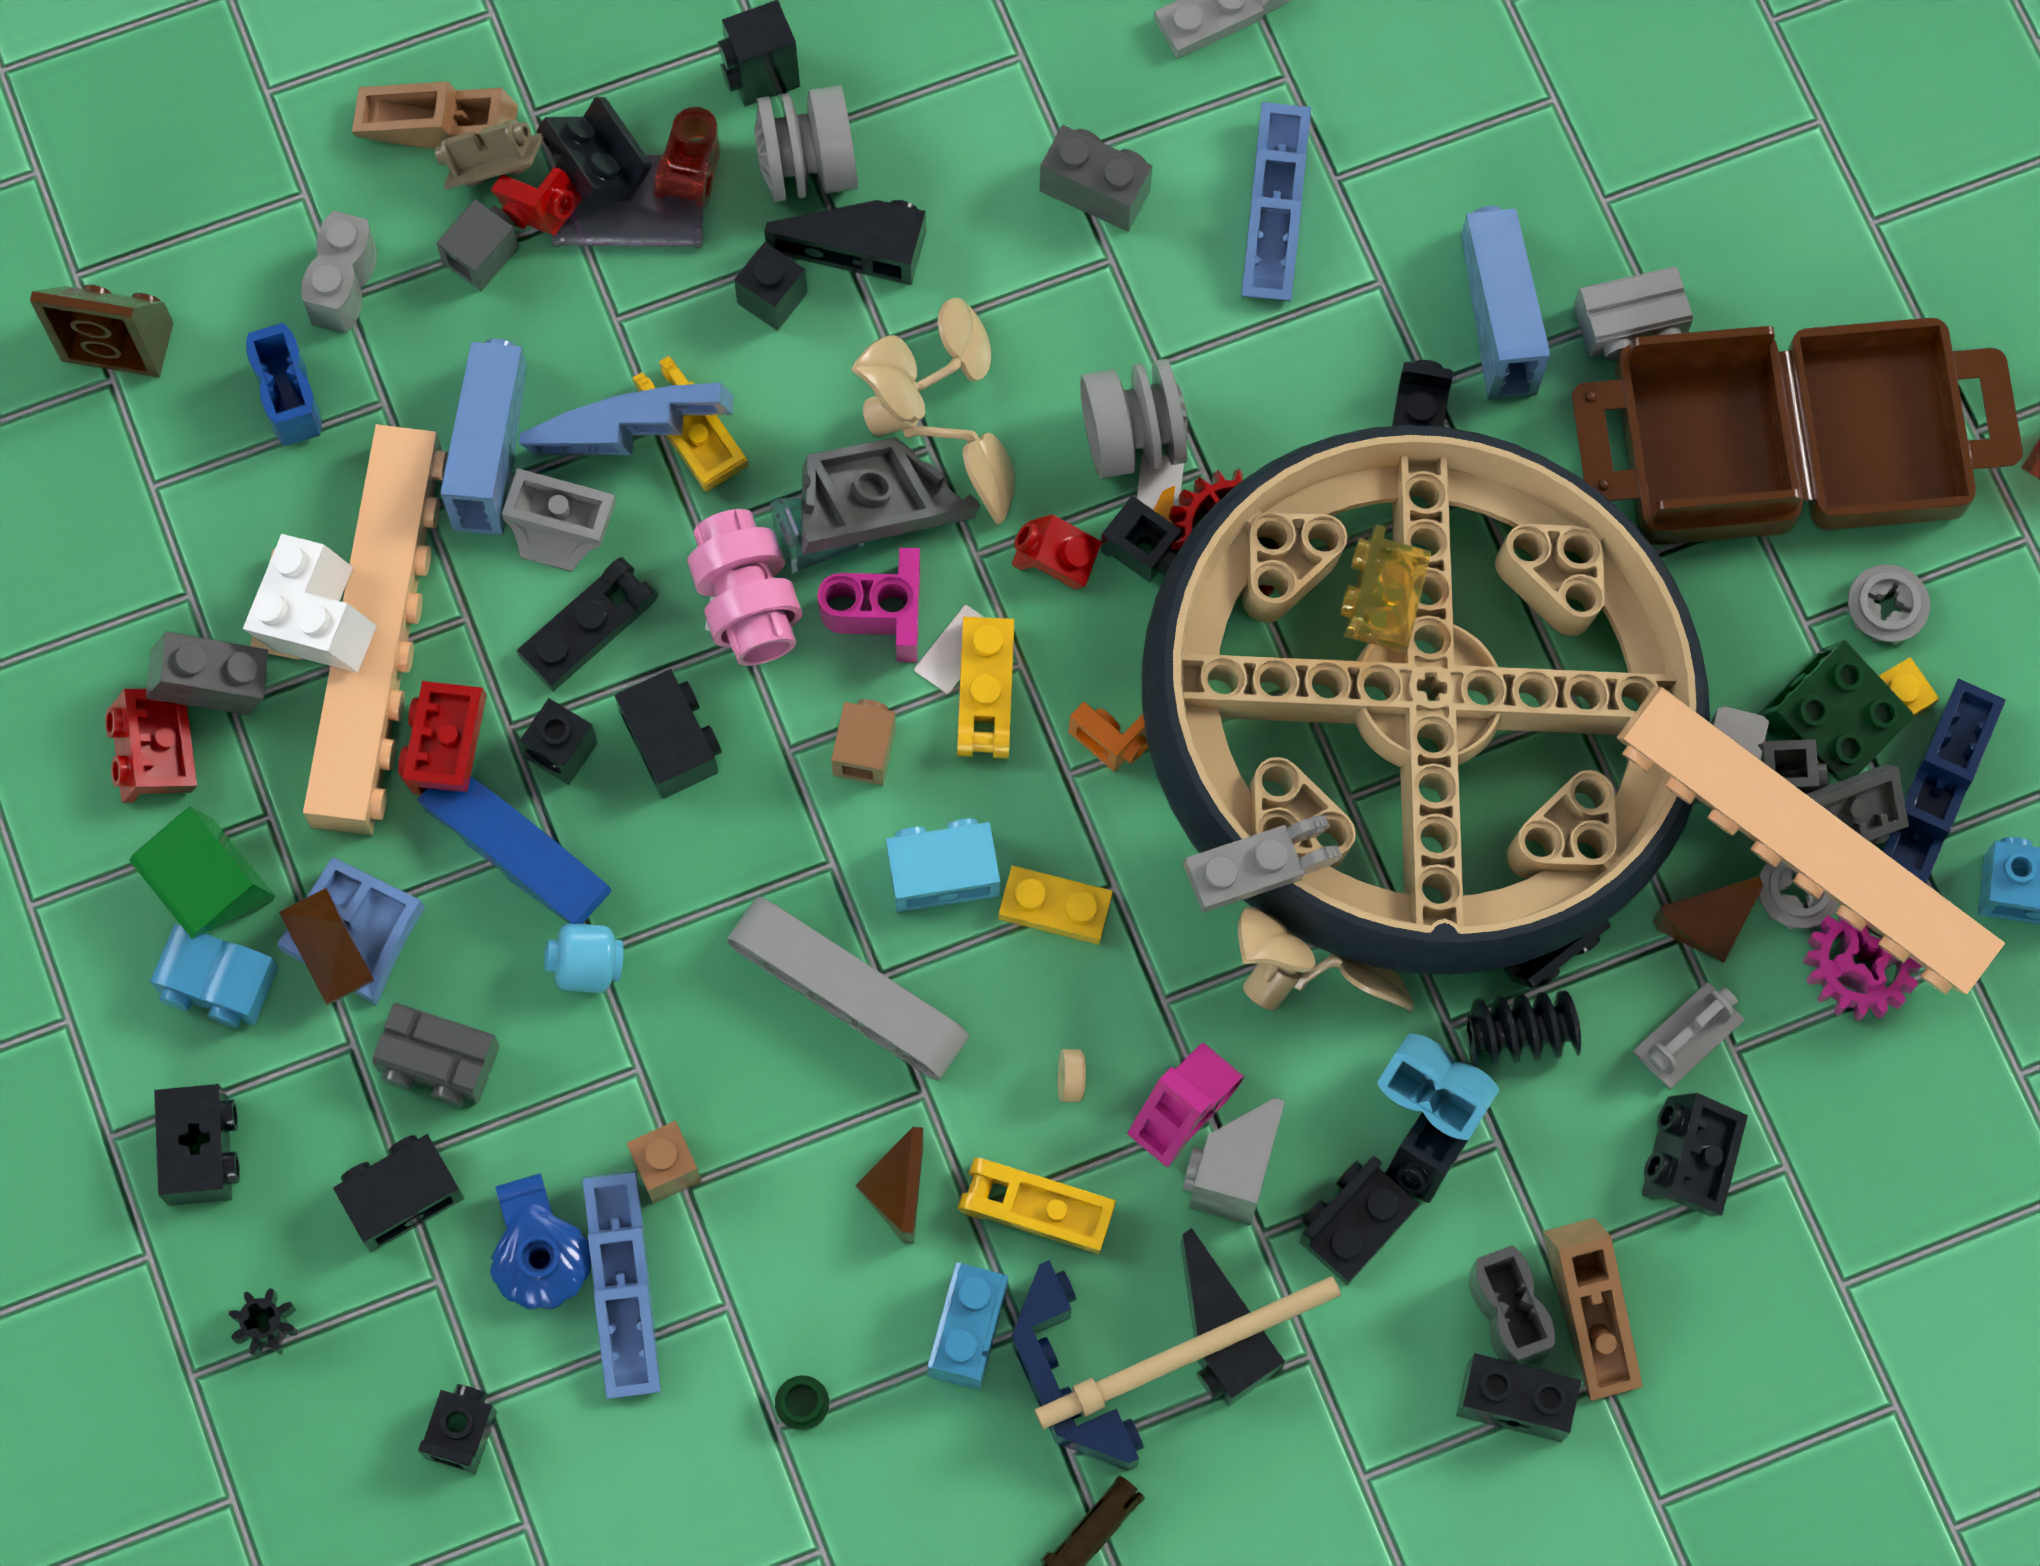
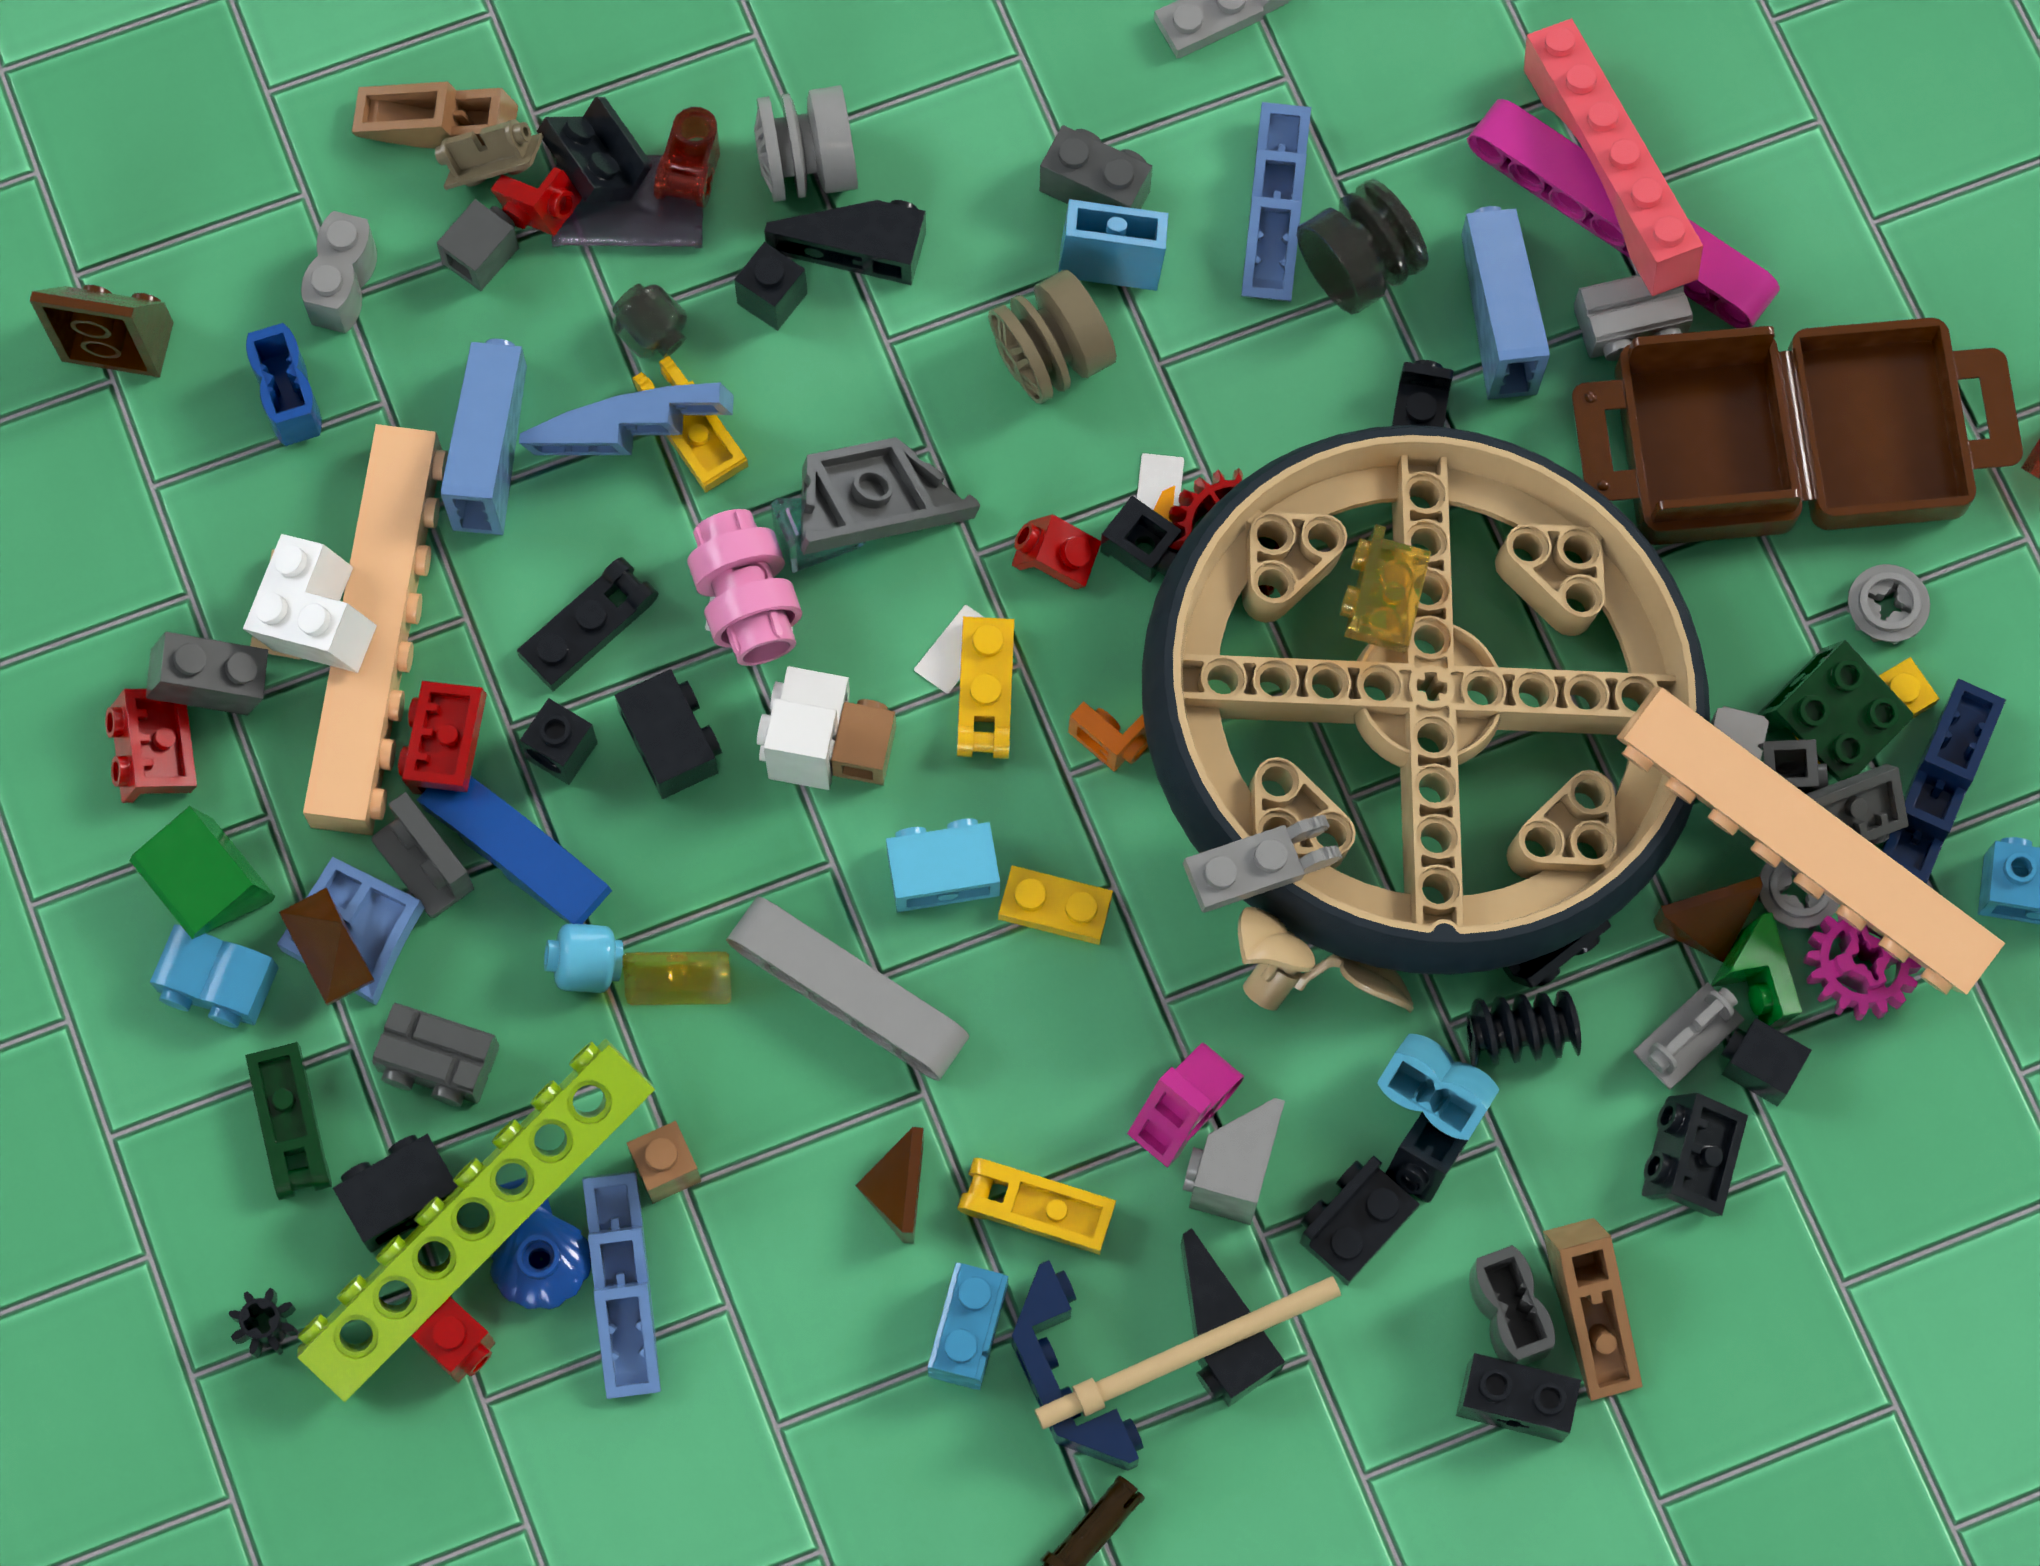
(179, 1119): black brick -> none
(287, 1118): none -> dark green plate
(349, 1365): none -> lime brick
(422, 858): none -> dark grey bracket
(455, 1340): none -> red brick
(464, 1448): black brick -> none
(556, 518): light grey slope -> none
(649, 321): none -> clear smoke head
(677, 978): none -> clear yellow slope
(759, 53): black brick -> none
(802, 727): none -> white brick
(802, 1403): dark green plate -> none
(868, 593): dark pink tile -> none
(898, 406): tan plant -> none
(1060, 332): none -> dark tan wheel
(1071, 1075): tan tile -> none
(1114, 244): none -> dark azure brick
(1133, 418): light grey wheel -> none
(1362, 246): none -> clear smoke wheel
(1567, 181): none -> dark pink beam
(1648, 213): none -> coral arch
(1762, 962): none -> green slope
(1764, 1061): none -> black brick

